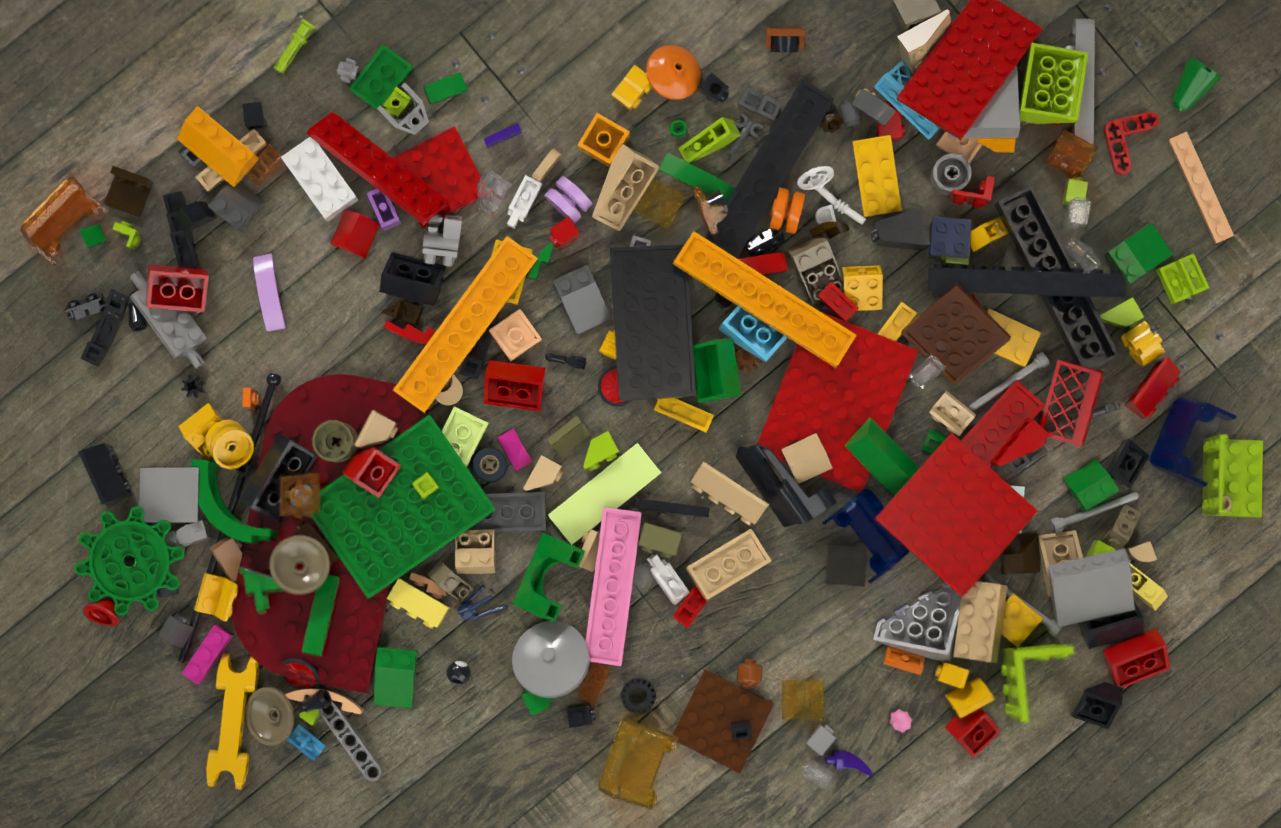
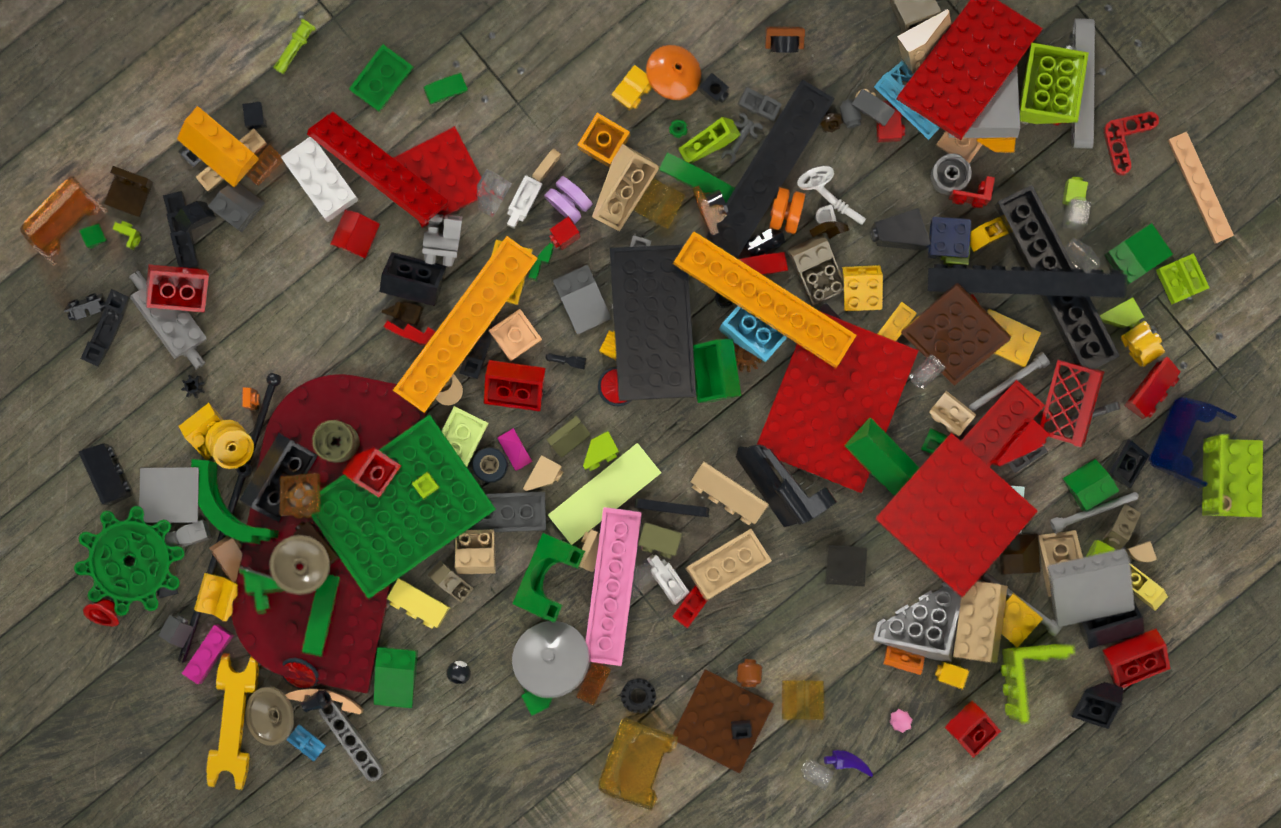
(136, 319): black cone -> none
(268, 292): lavender slope -> none
(310, 716): lime slope -> none
(348, 70): light grey gear -> none
(376, 431): tan slope -> none
(384, 209): medium lavender brick -> none
(405, 103): lime brick -> none
(406, 123): light grey piece -> none
(433, 588): medium nougat slope -> none
(468, 611): dark blue plant -> none
(502, 135): dark purple tile -> none
(580, 716): black bracket -> none
(684, 413): yellow plate -> none
(807, 458): tan slope -> none
(821, 739): light grey brick -> none
(838, 302): red plate -> none
(861, 515): clear blue windscreen -> none
(877, 175): yellow plate -> none
(970, 698): yellow slope -> none
(1070, 154): clear orange slope -> none
(1193, 84): green cone -> none

